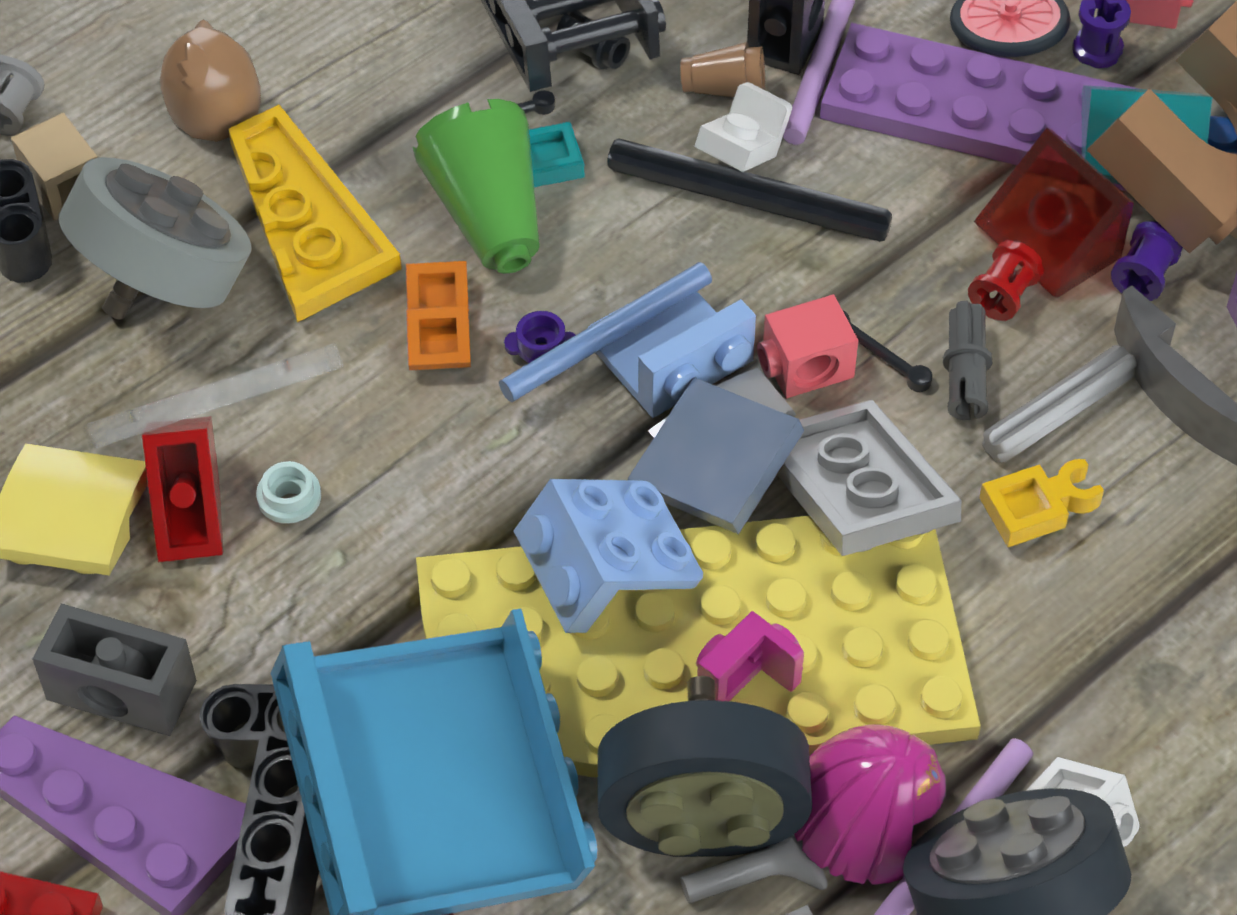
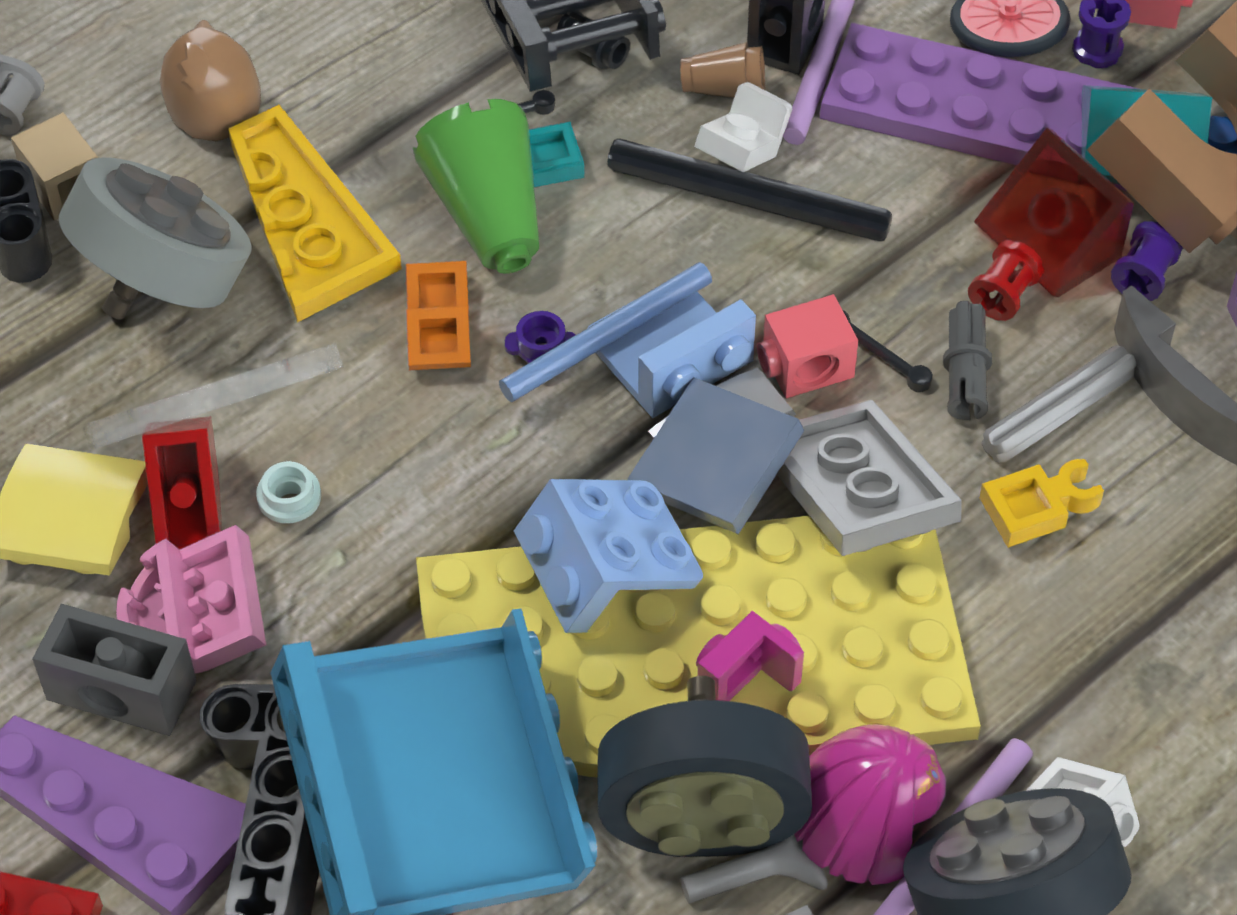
(200, 596): none -> bright pink slope

